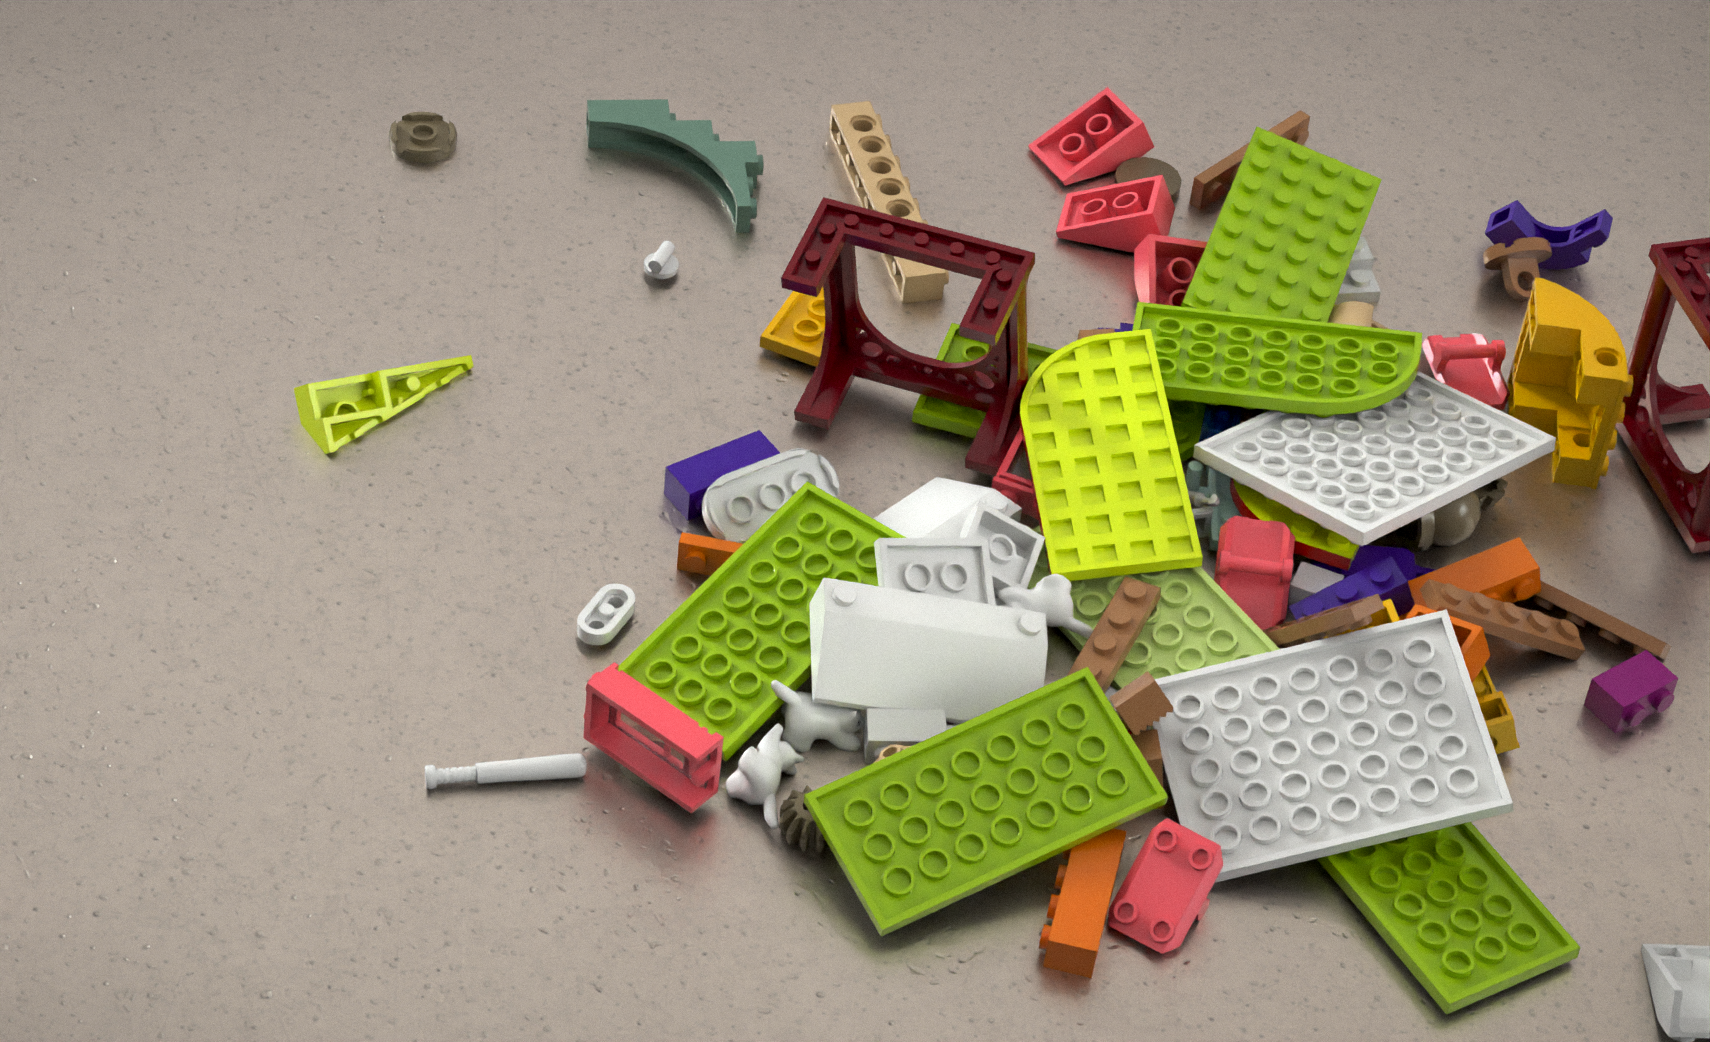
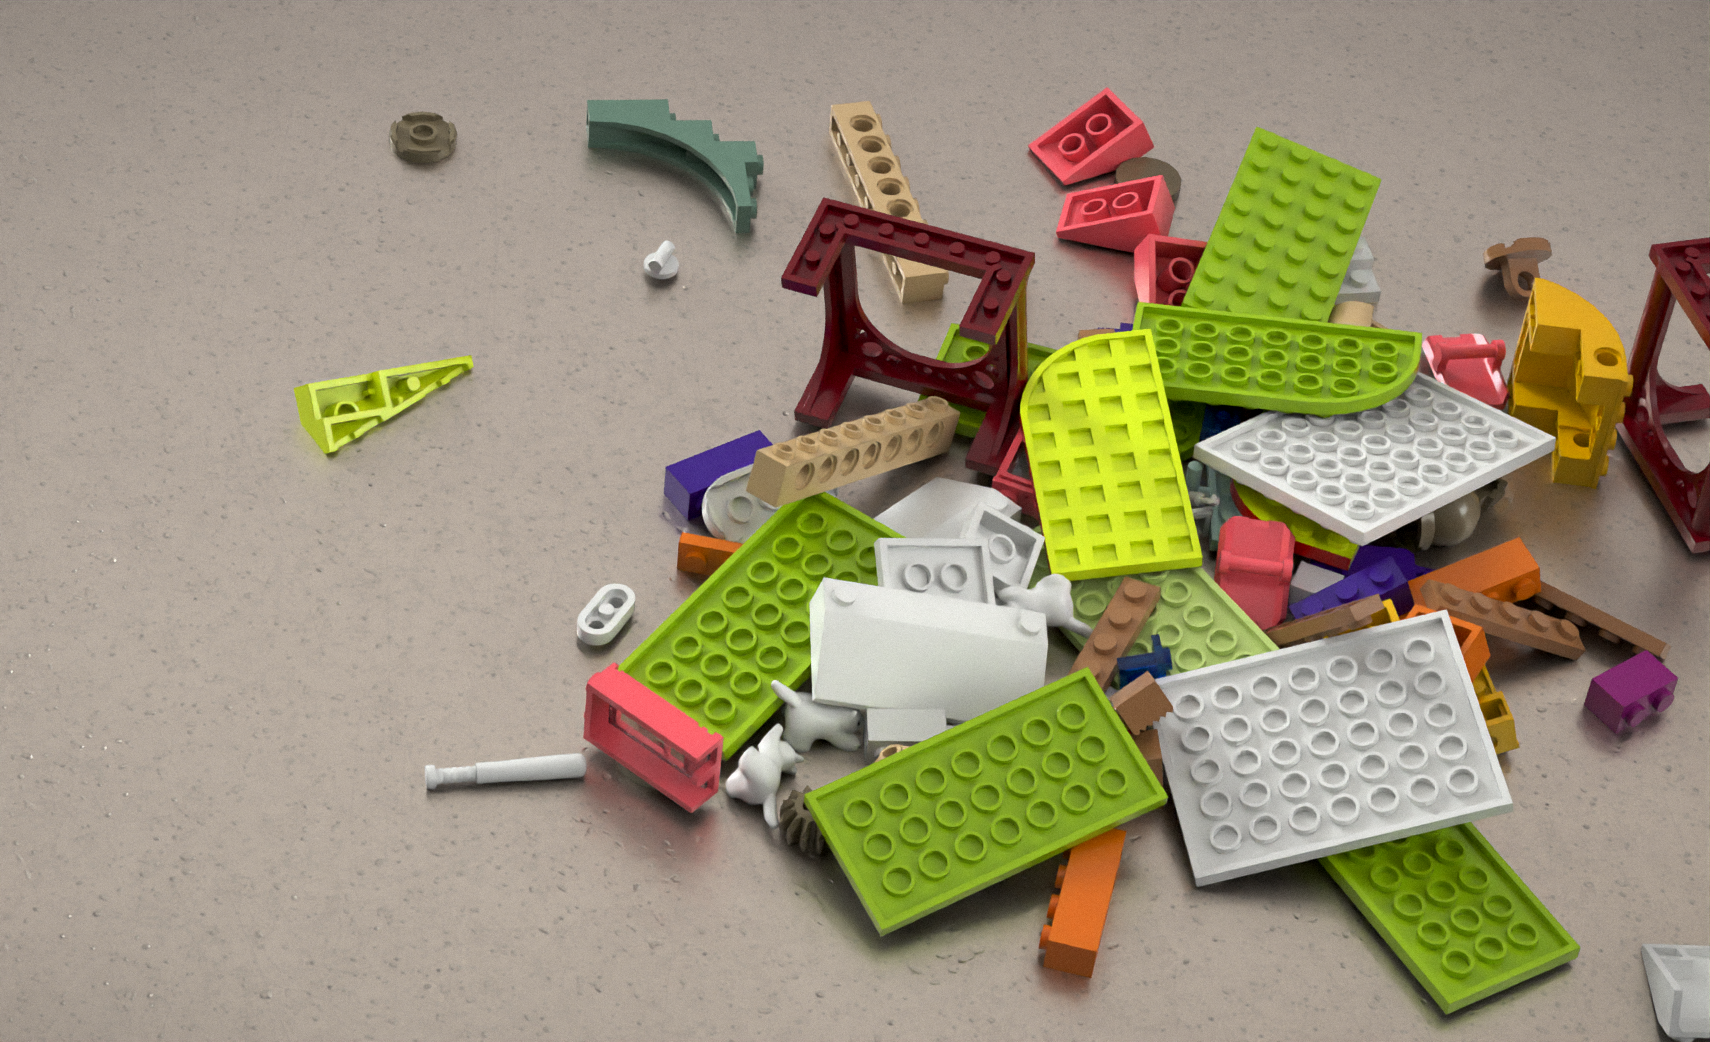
(797, 328): yellow wing -> none
(852, 451): none -> tan brick
(1155, 663): none -> clear blue bracket
(1166, 887): coral shield -> none
(1218, 178): medium nougat plate -> none
(1569, 244): dark purple arch -> none

